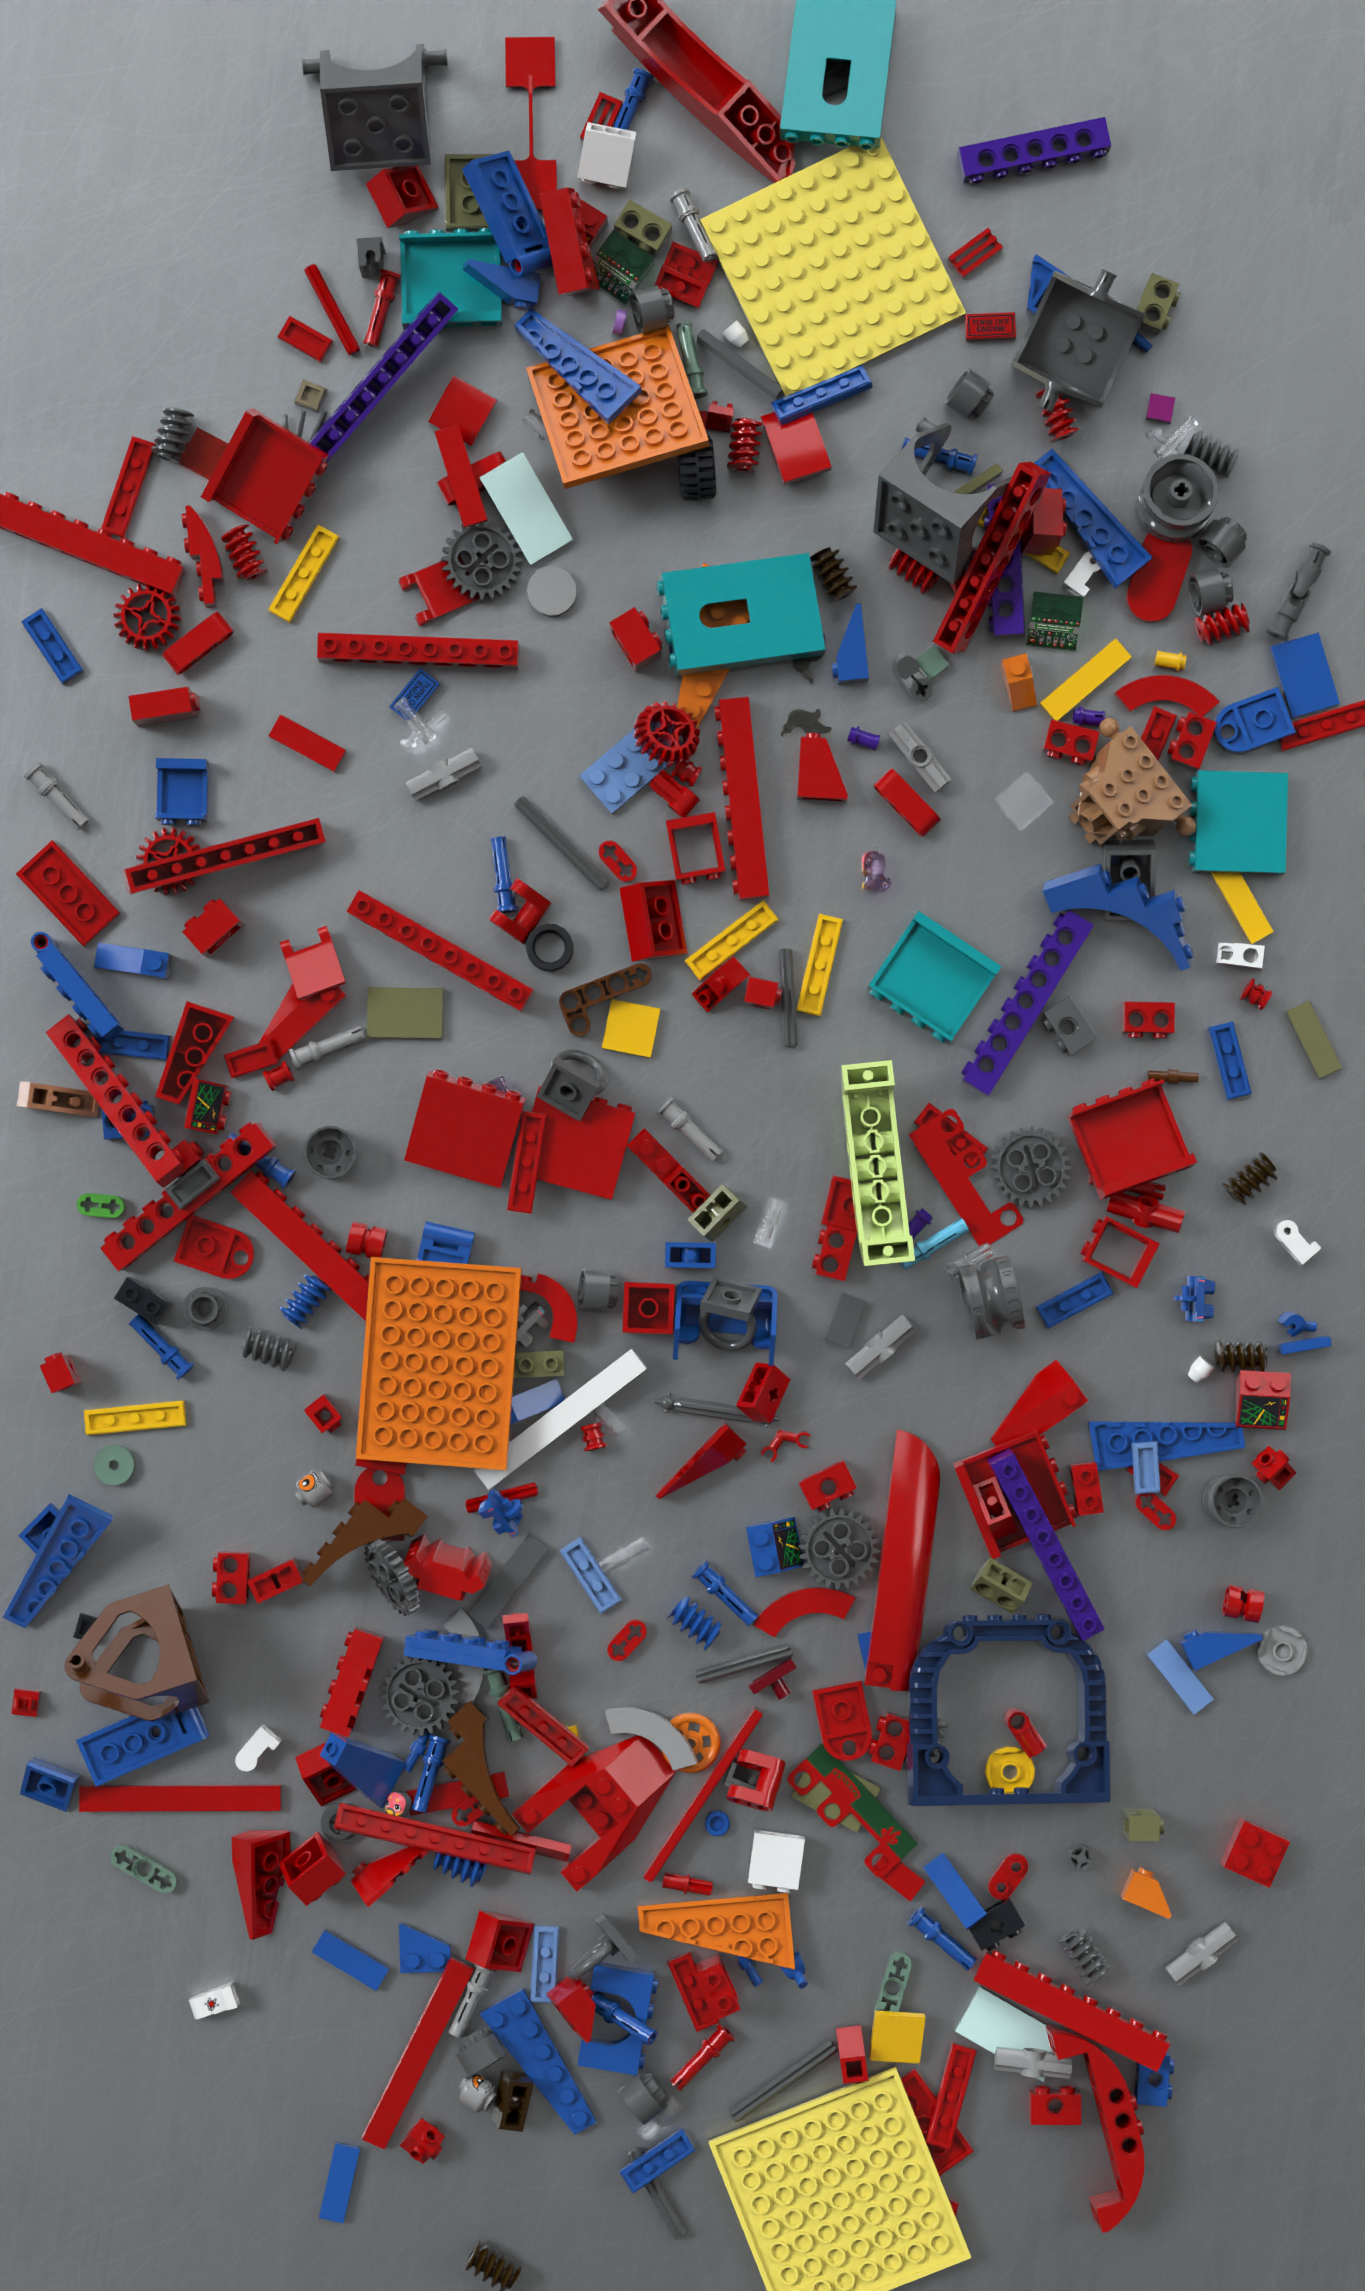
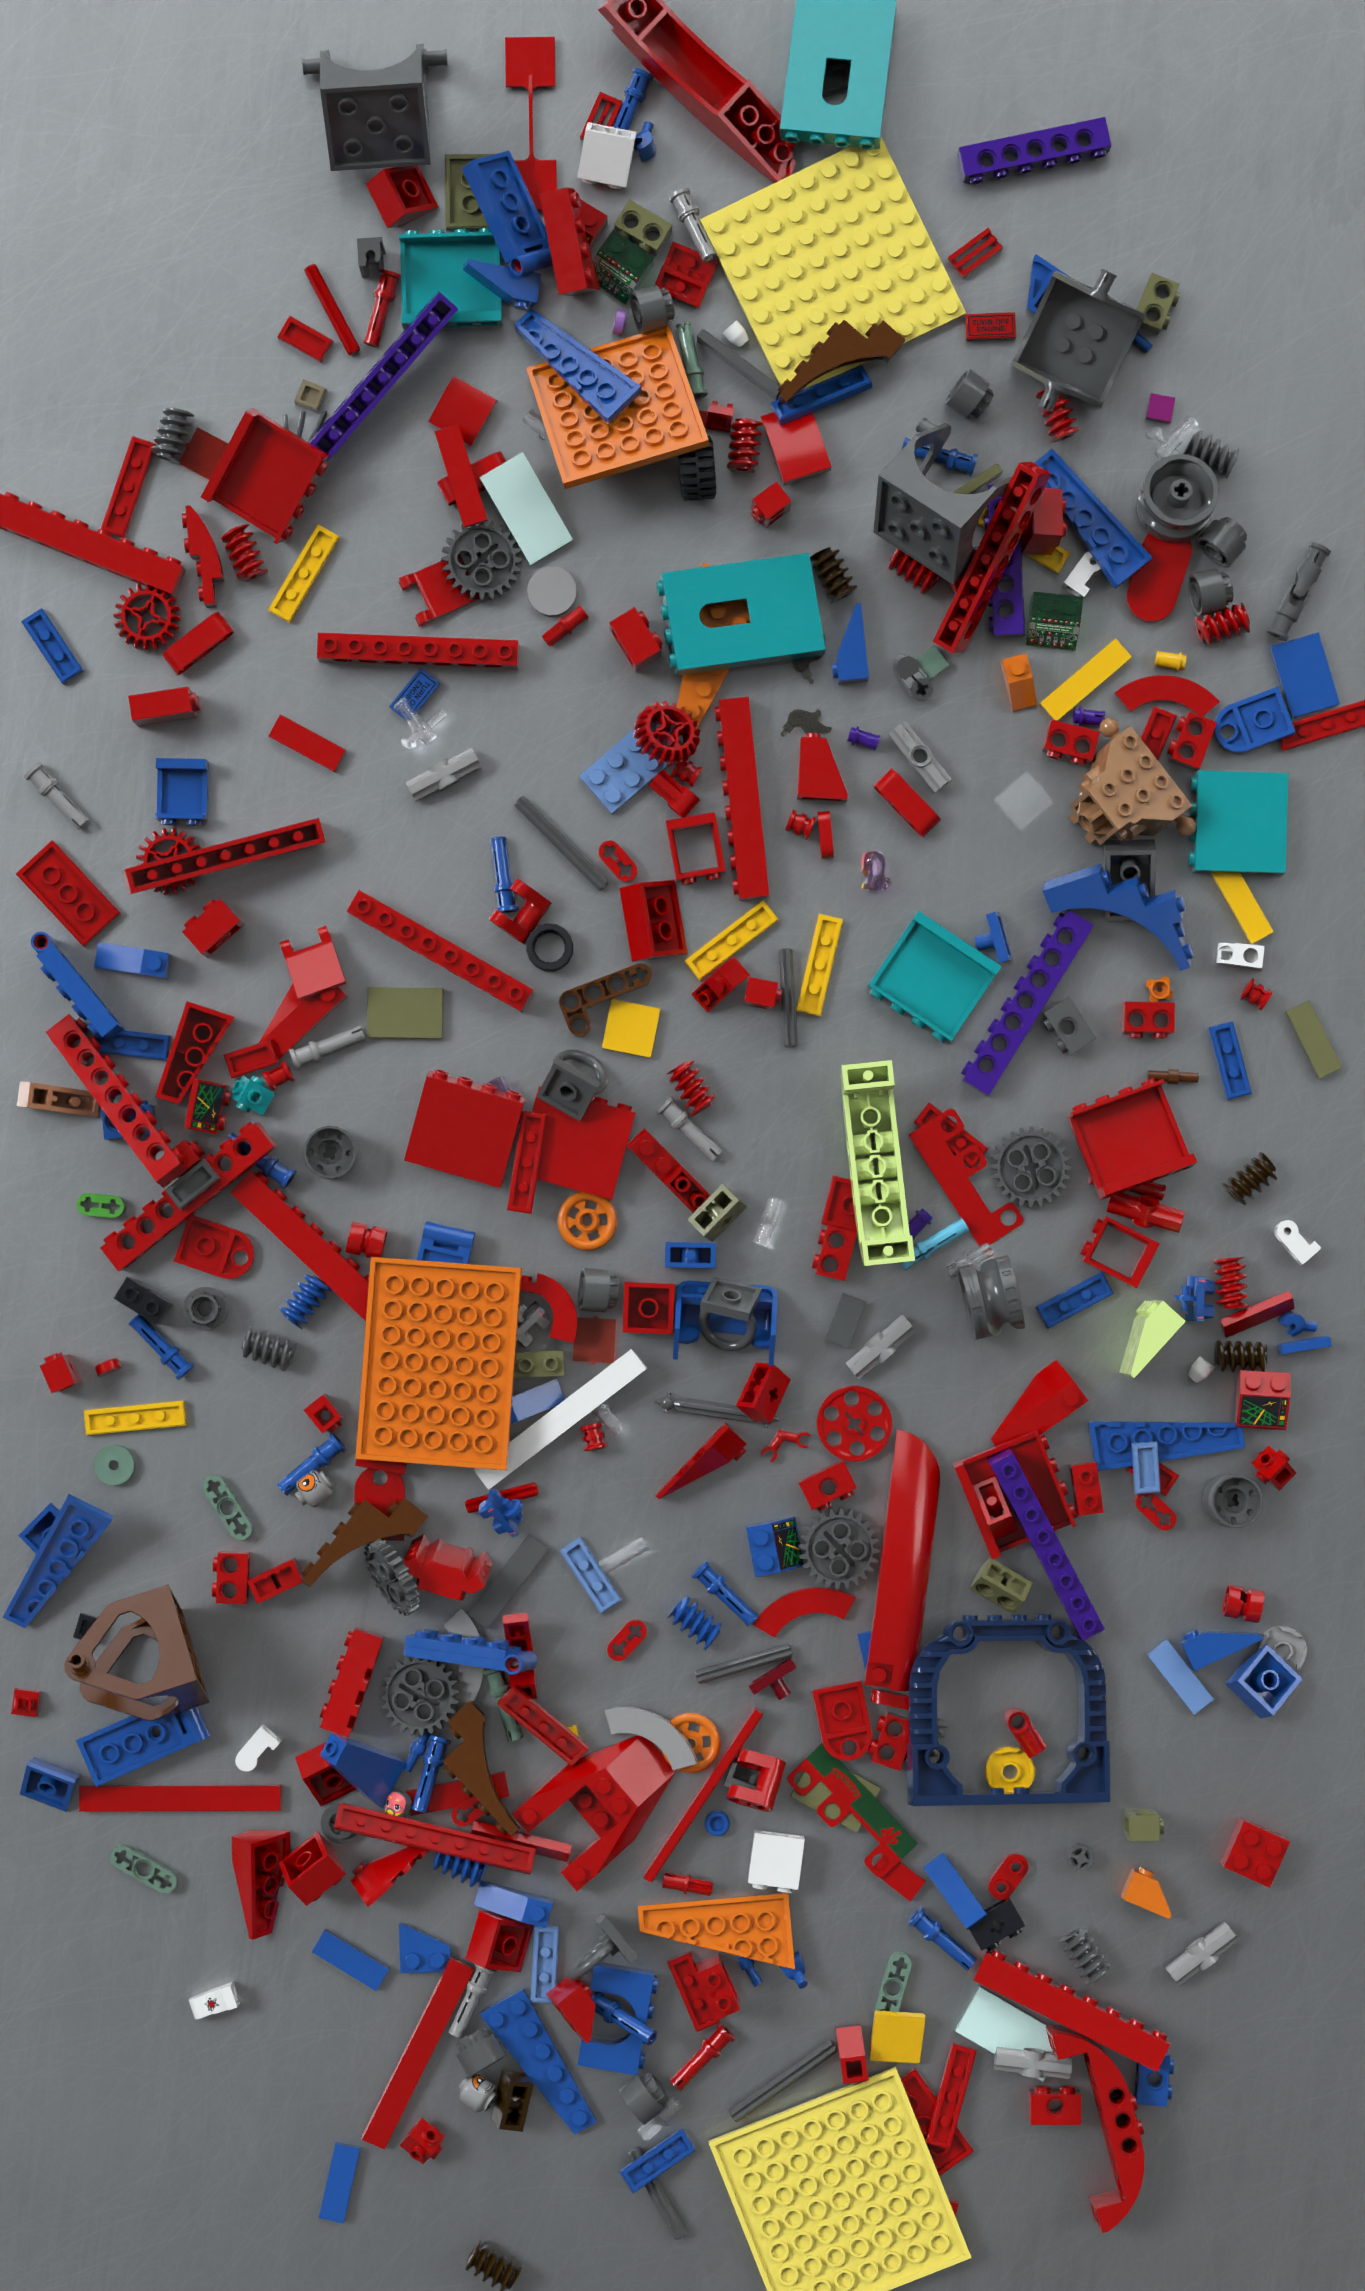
(107, 1367): none -> red tile
(217, 1506): none -> sand green beam
(251, 1095): none -> teal brick
(320, 1457): none -> blue pin
(514, 1903): none -> slope
(564, 626): none -> red axle
(582, 1242): none -> orange plate
(595, 1340): none -> clear red piece
(644, 142): none -> blue piece
(692, 1087): none -> red piece
(770, 505): none -> red brick
(800, 824): none -> red bush
(825, 834): none -> red beam
(841, 349): none -> reddish brown arch
(851, 1435): none -> red wedge
(890, 1698): none -> red beam
(996, 938): none -> blue tile
(1149, 1333): none -> yellowish green slope
(1163, 983): none -> orange plate
(1231, 1283): none -> red piece
(1257, 1314): none -> red tile
(1264, 1682): none -> blue slope

